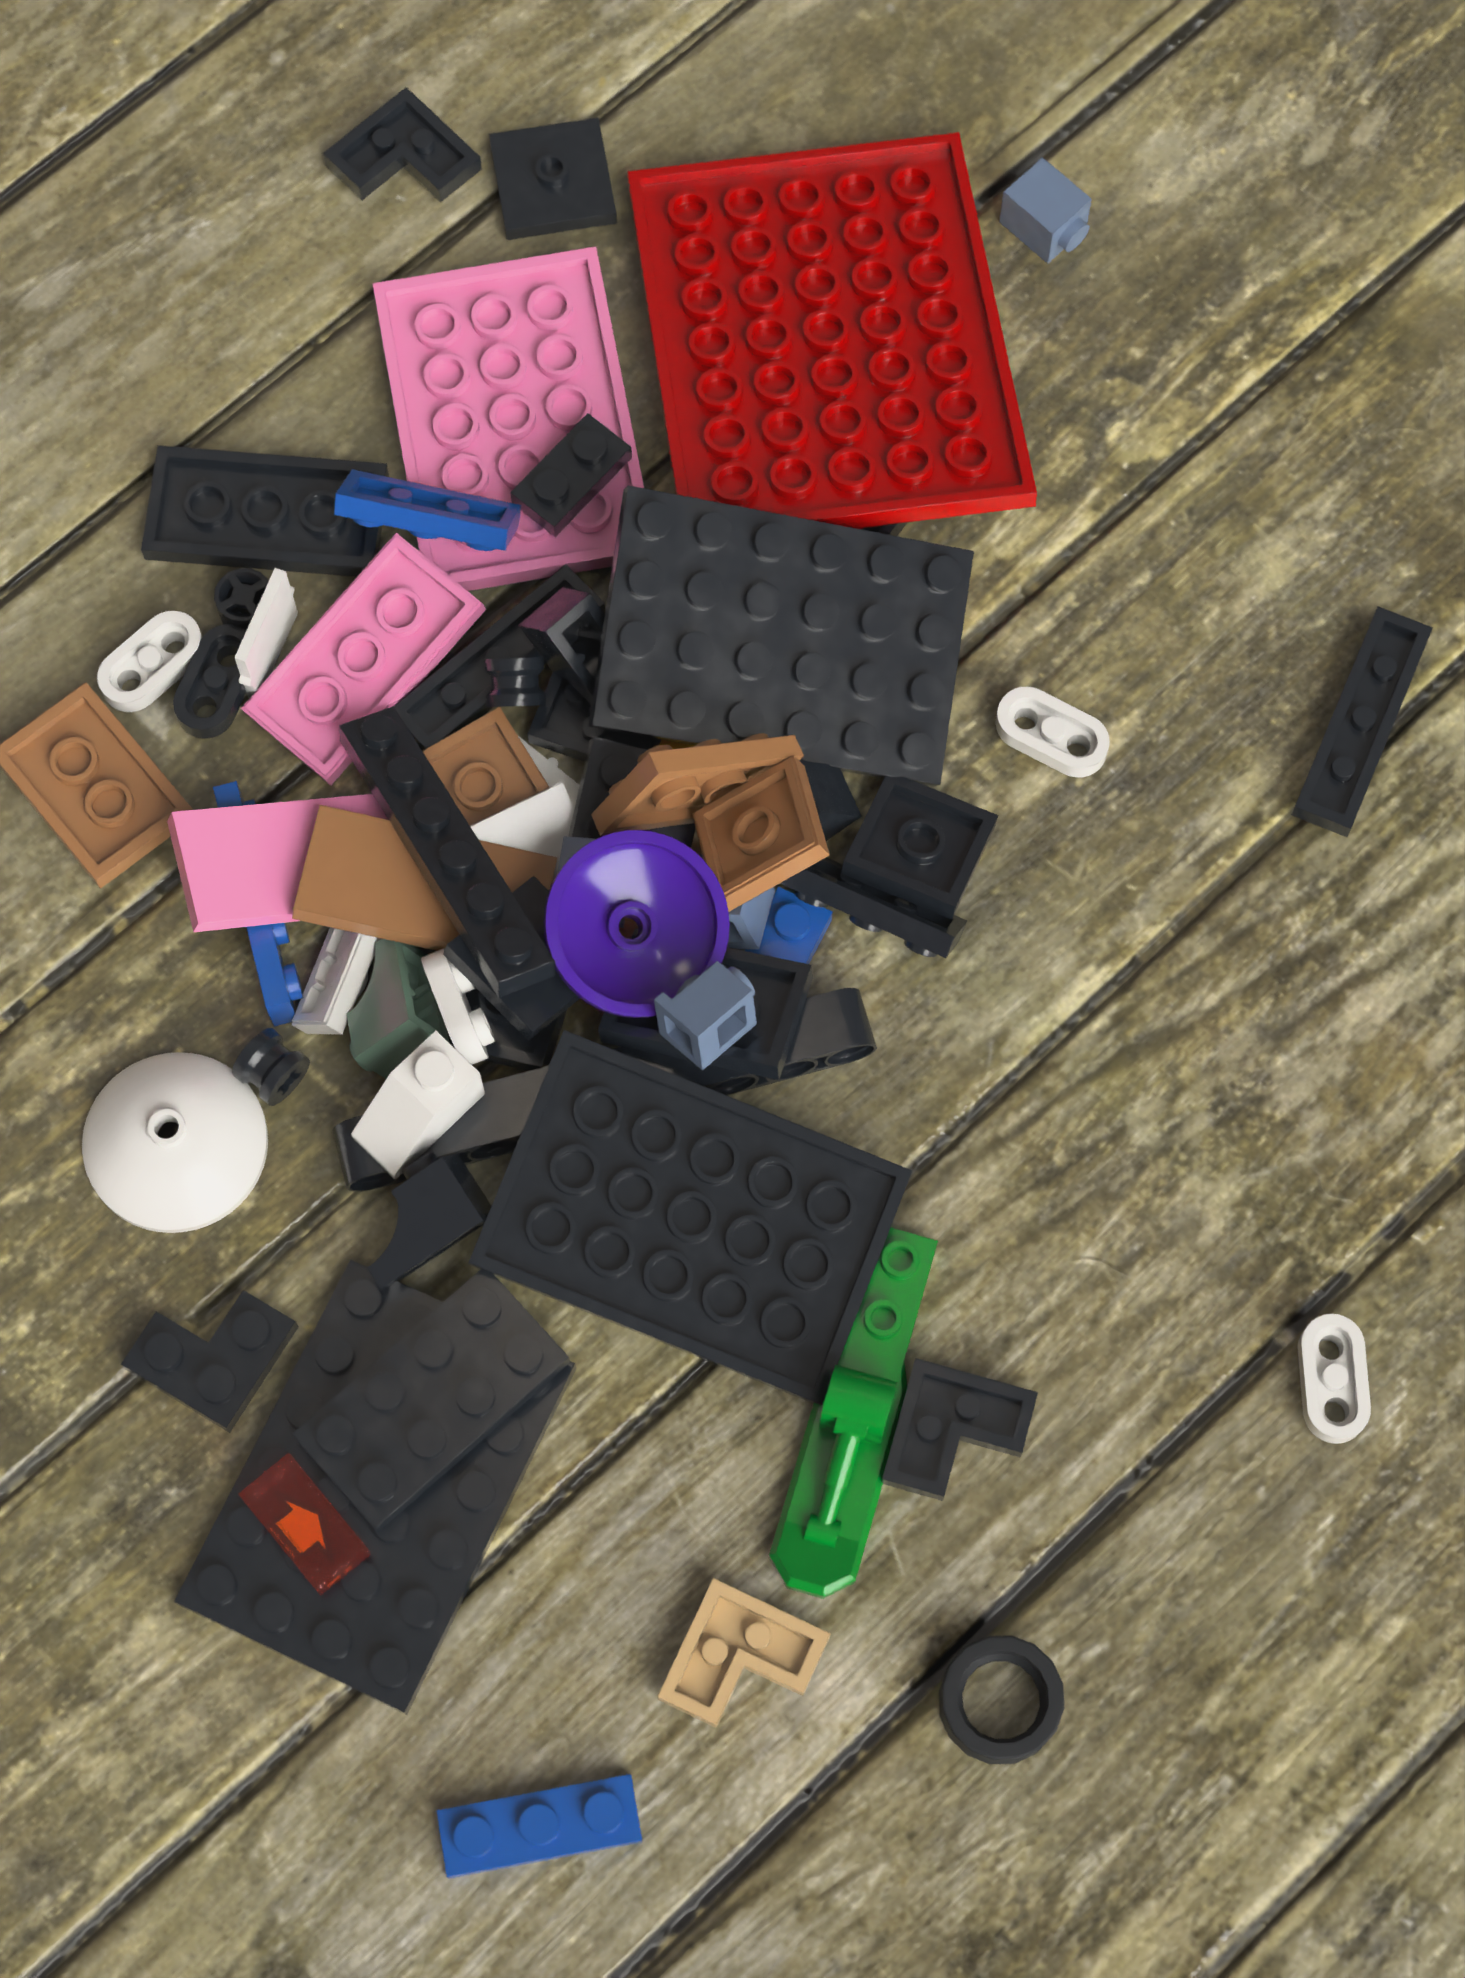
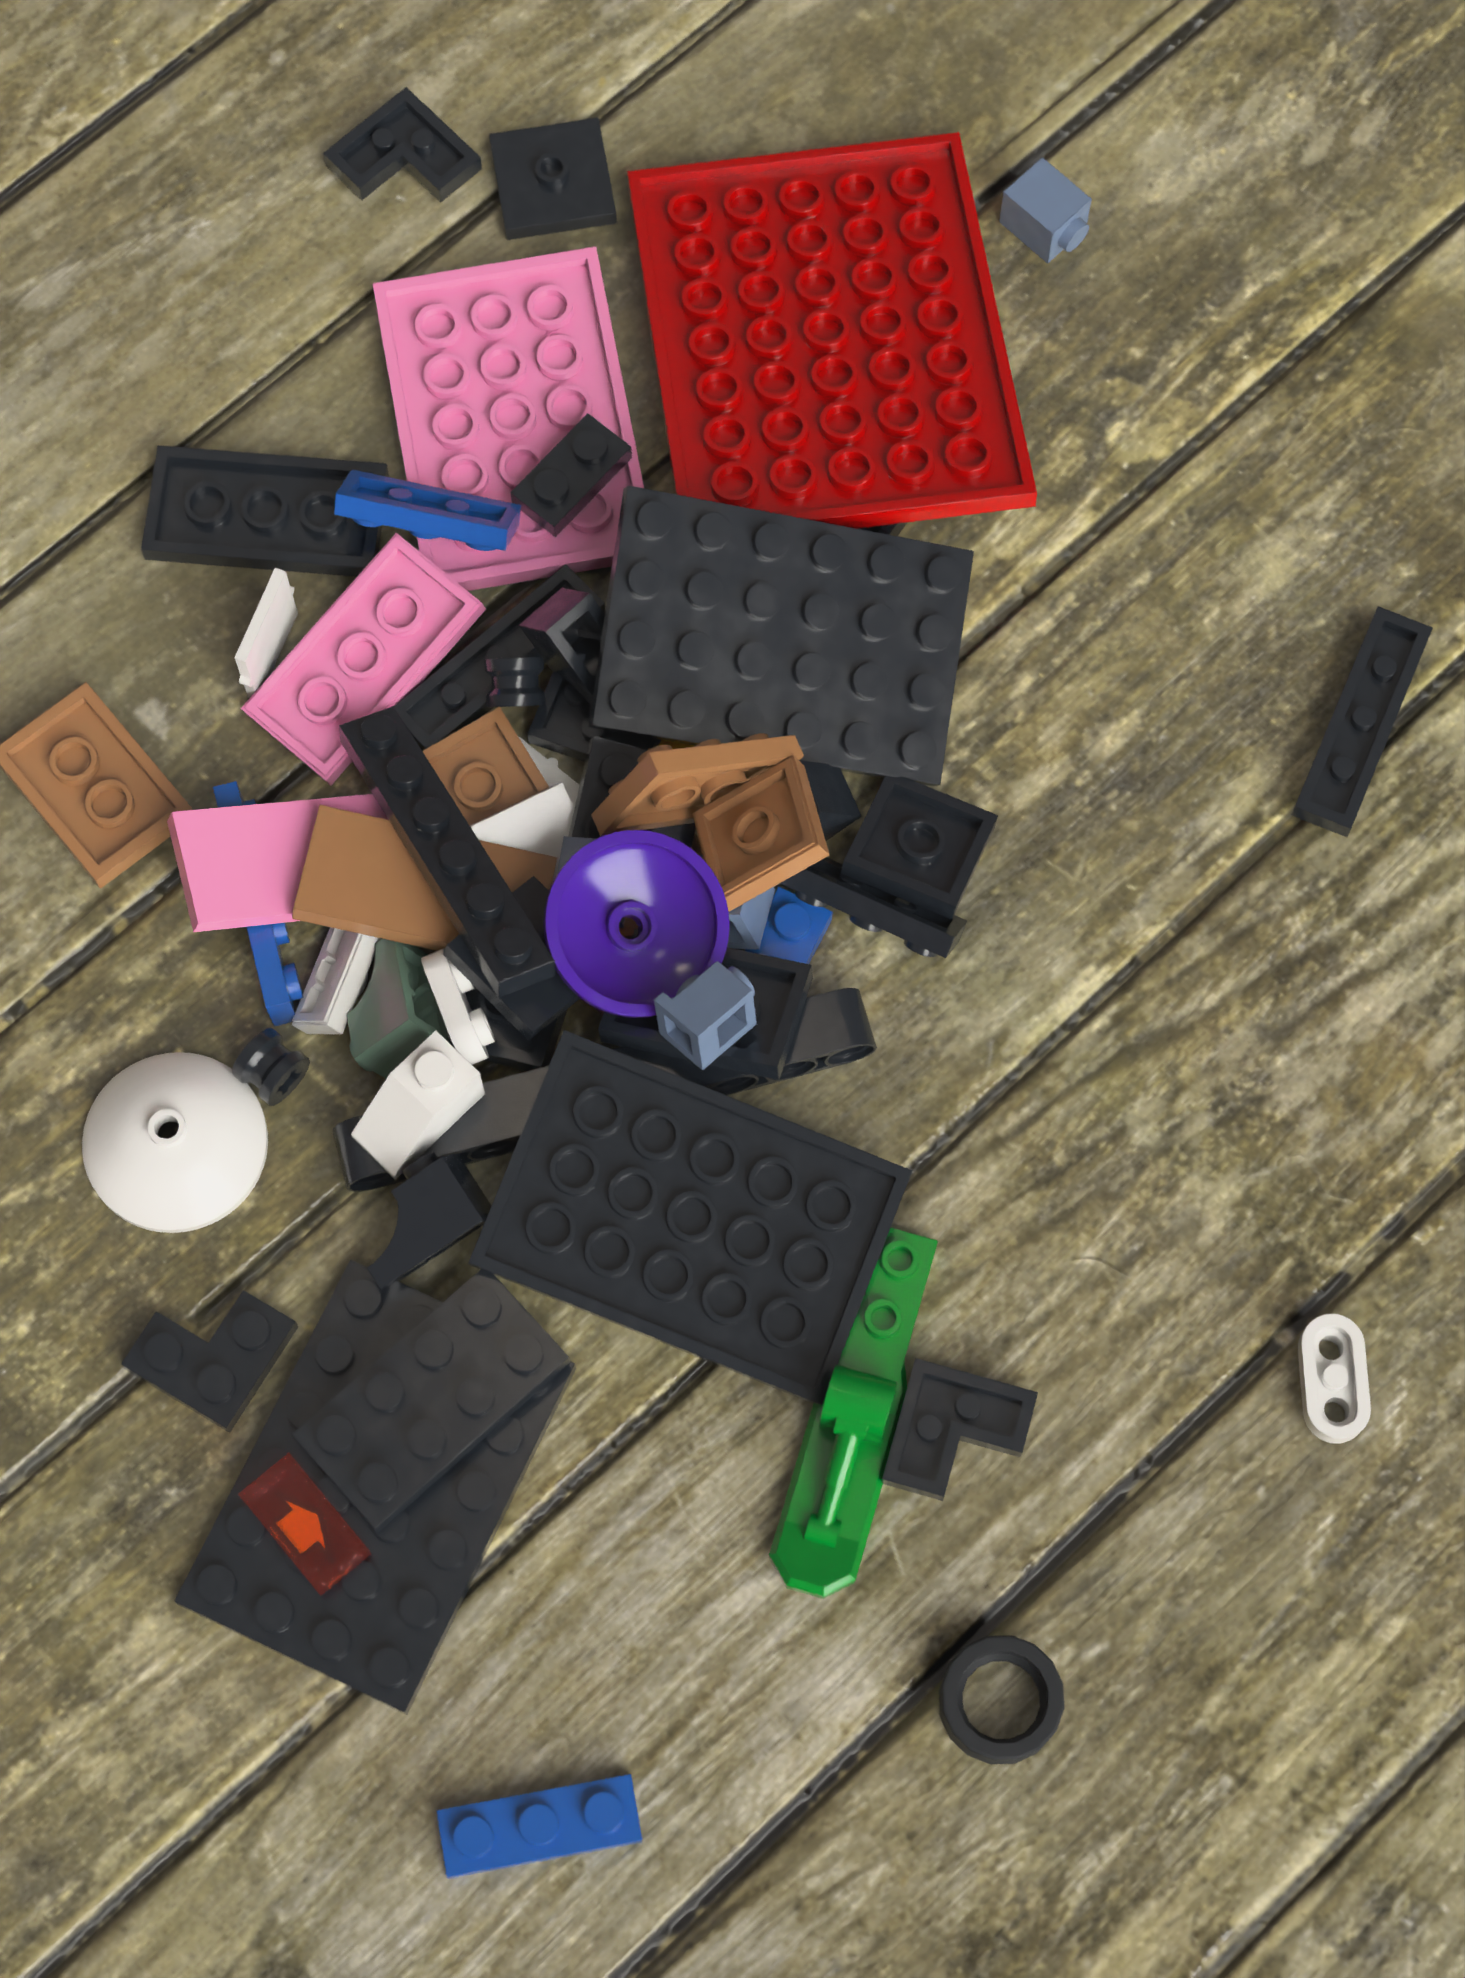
(146, 660): white plate -> none
(211, 684): black plate -> none
(238, 591): black wheel -> none
(736, 1634): tan plate -> none
(1054, 730): white plate -> none

